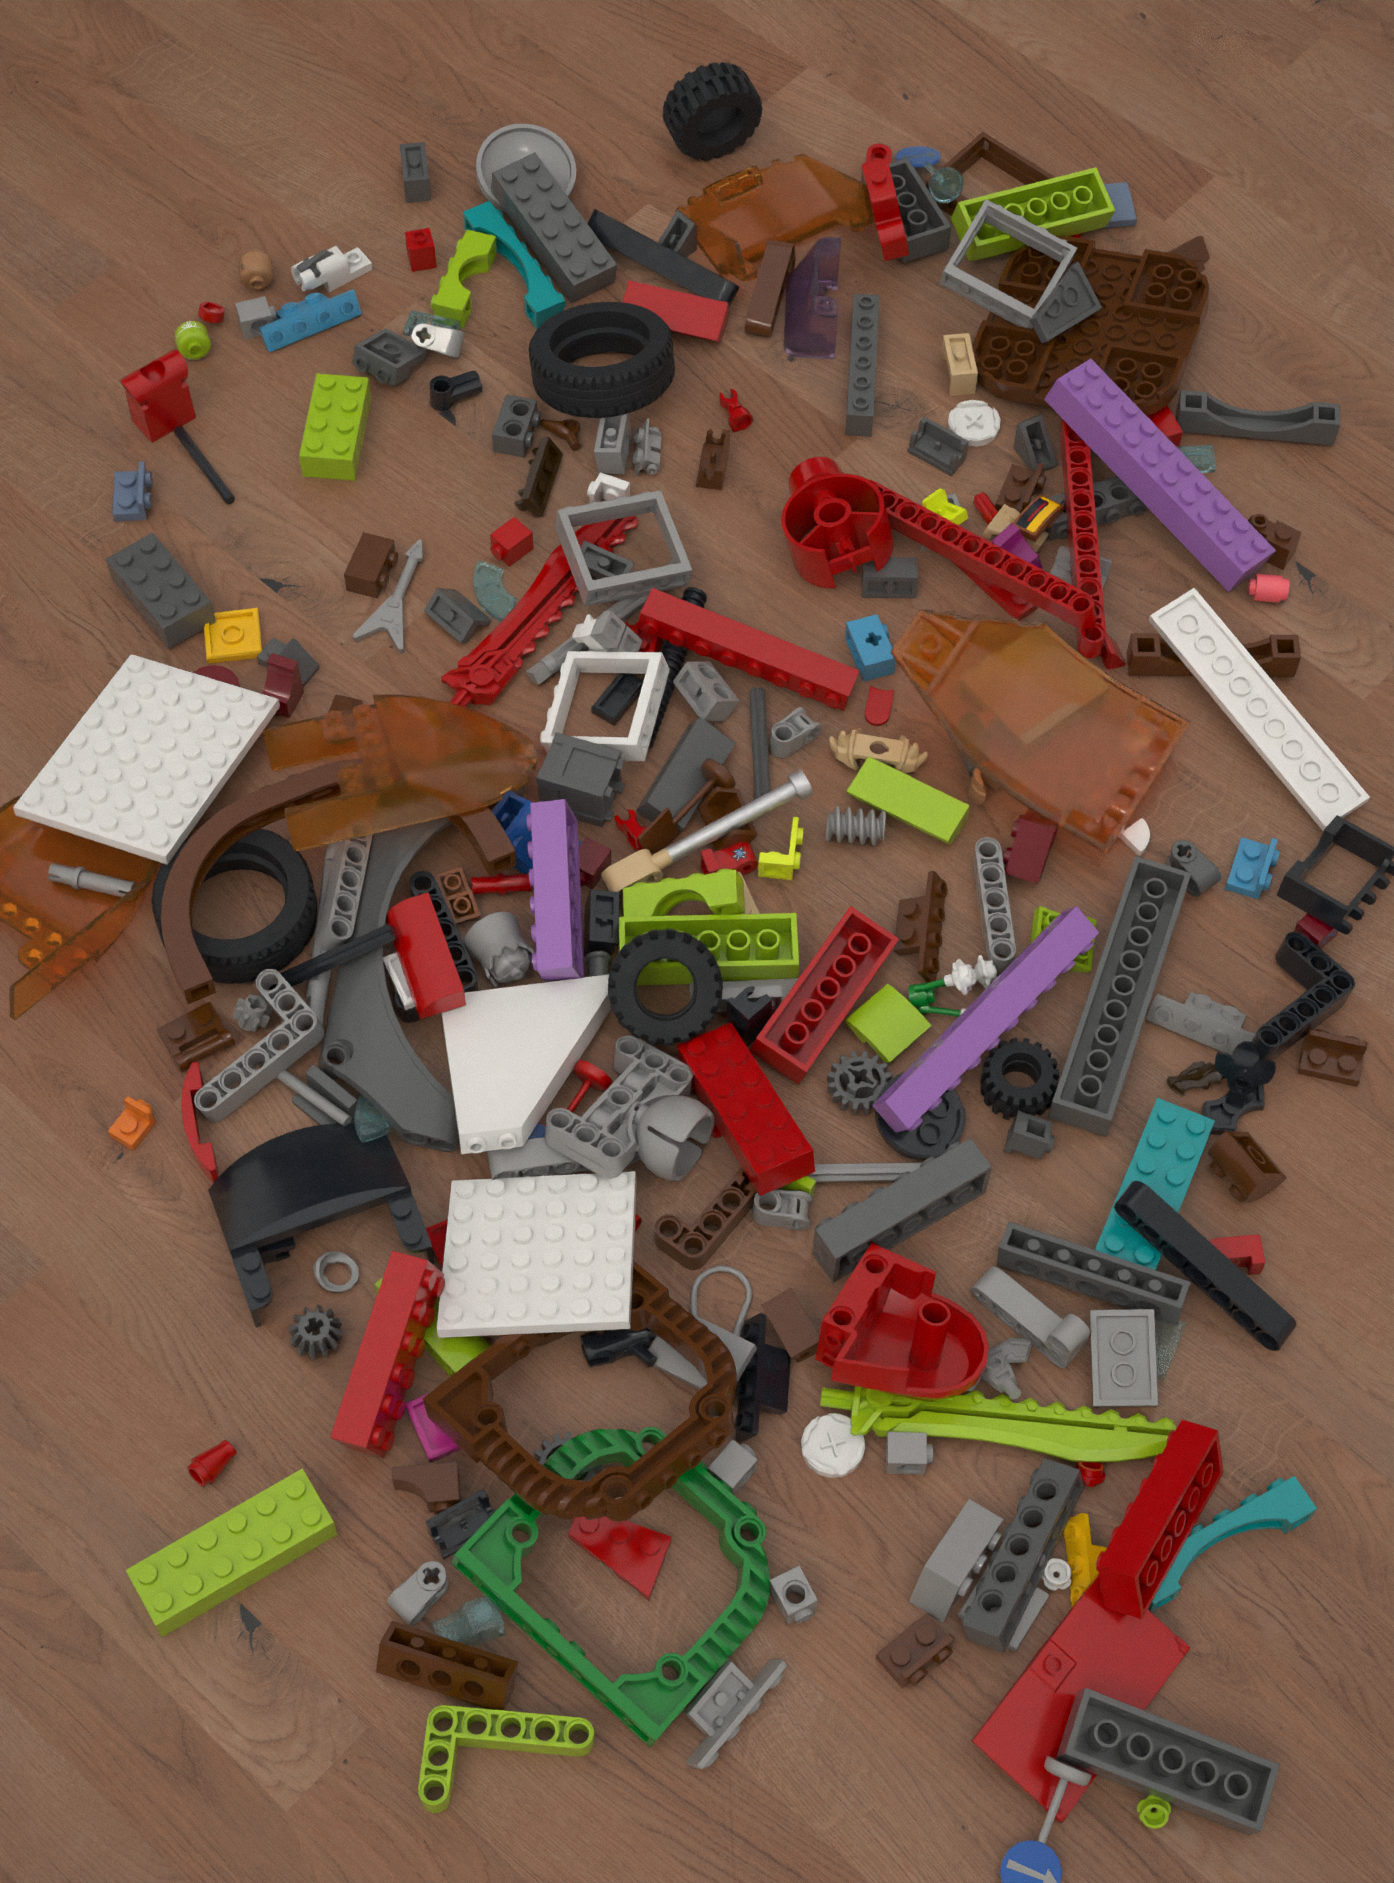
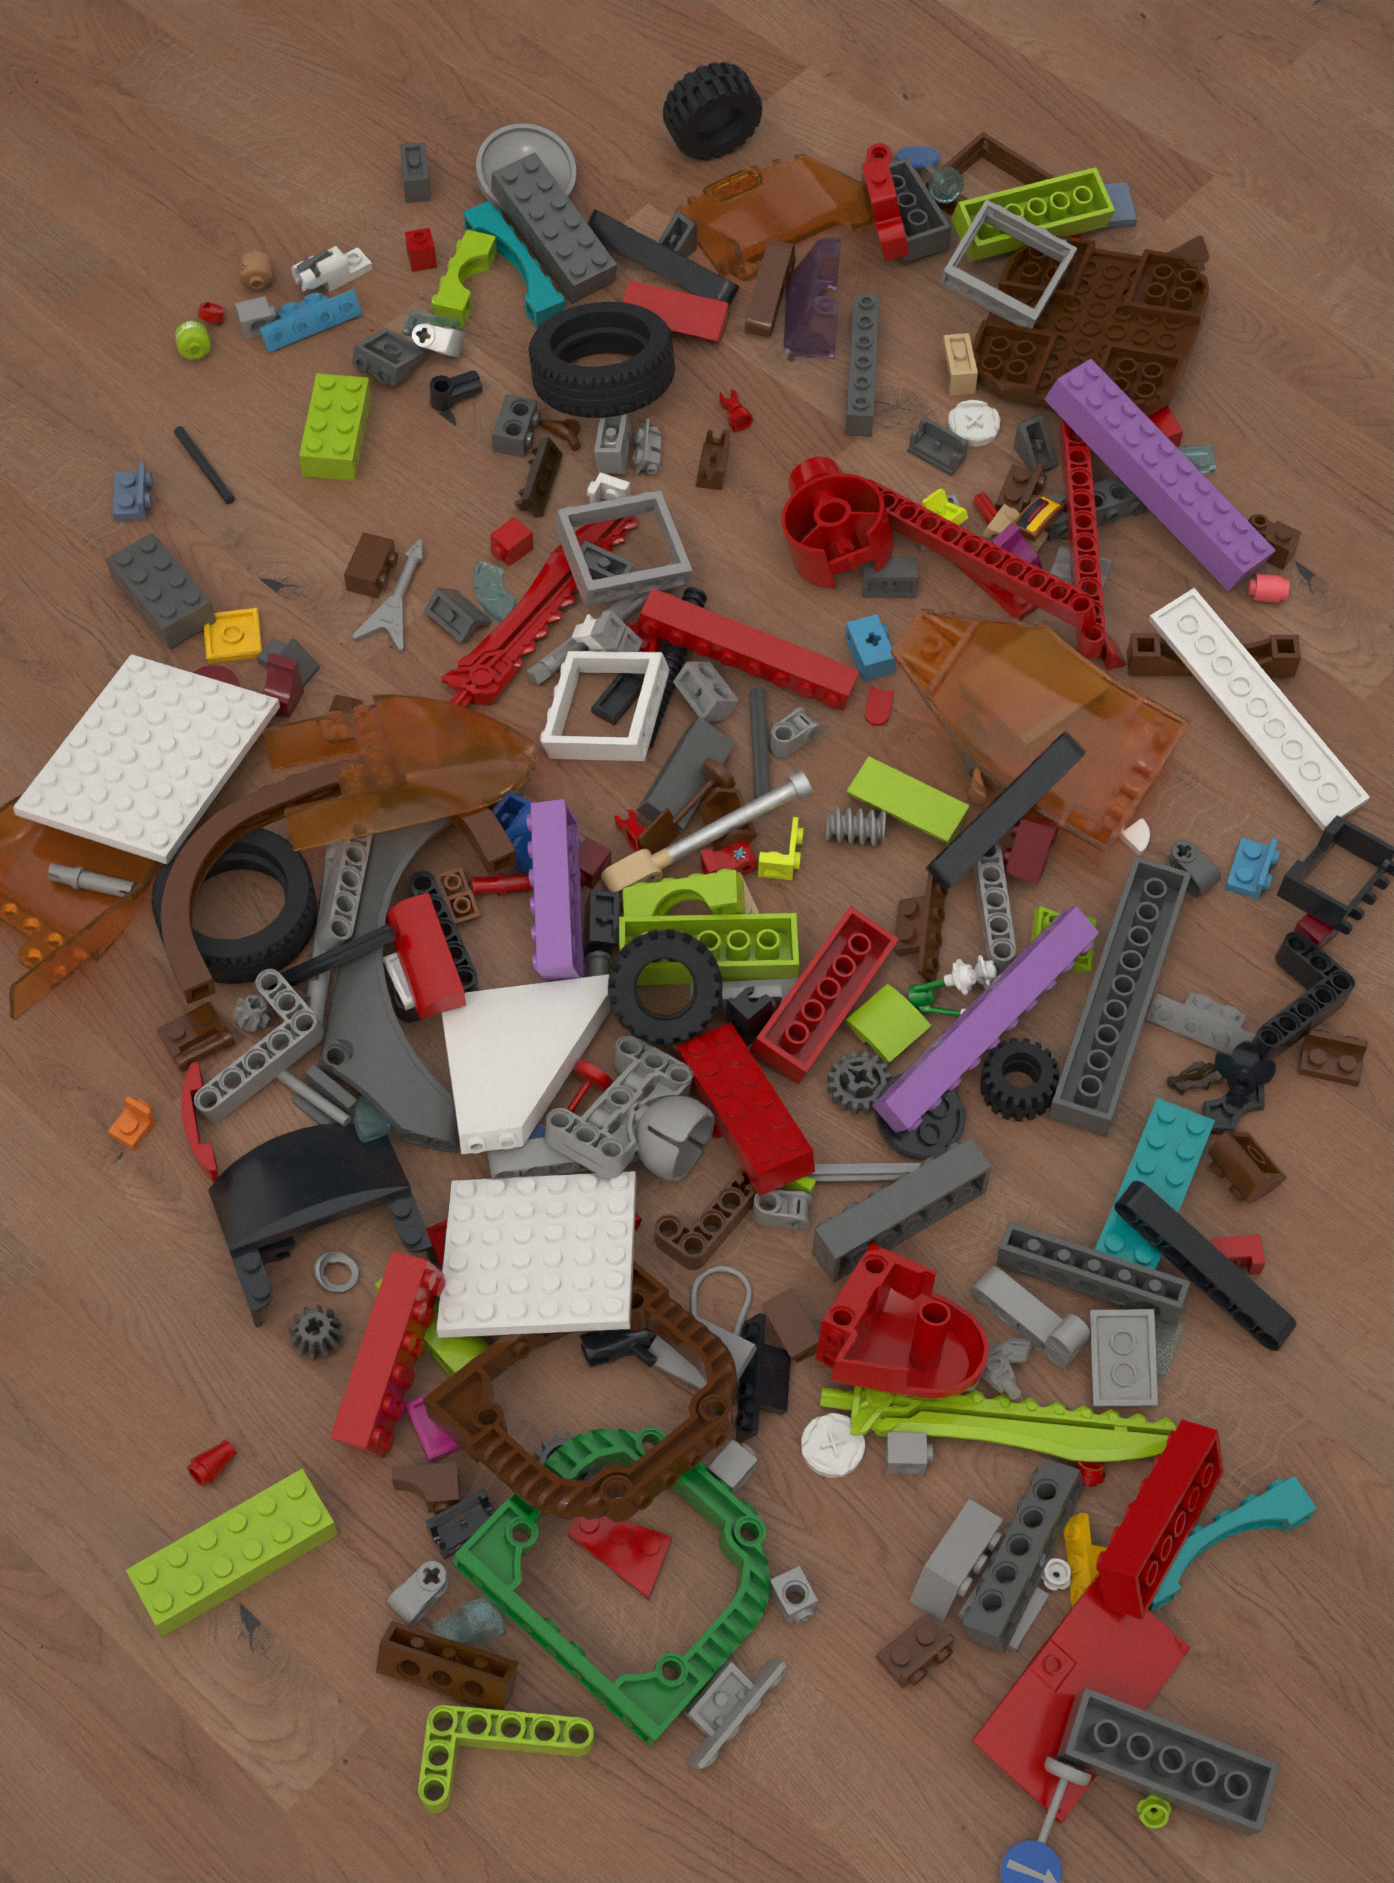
(159, 396): red piece -> none
(499, 947): light grey hat -> none
(583, 776): dark grey container -> none
(857, 745): tan piece -> none
(1005, 810): none -> black beam
(1029, 1135): dark grey brick -> none
(1065, 305): dark grey wing -> none
(1305, 424): dark grey arch -> none

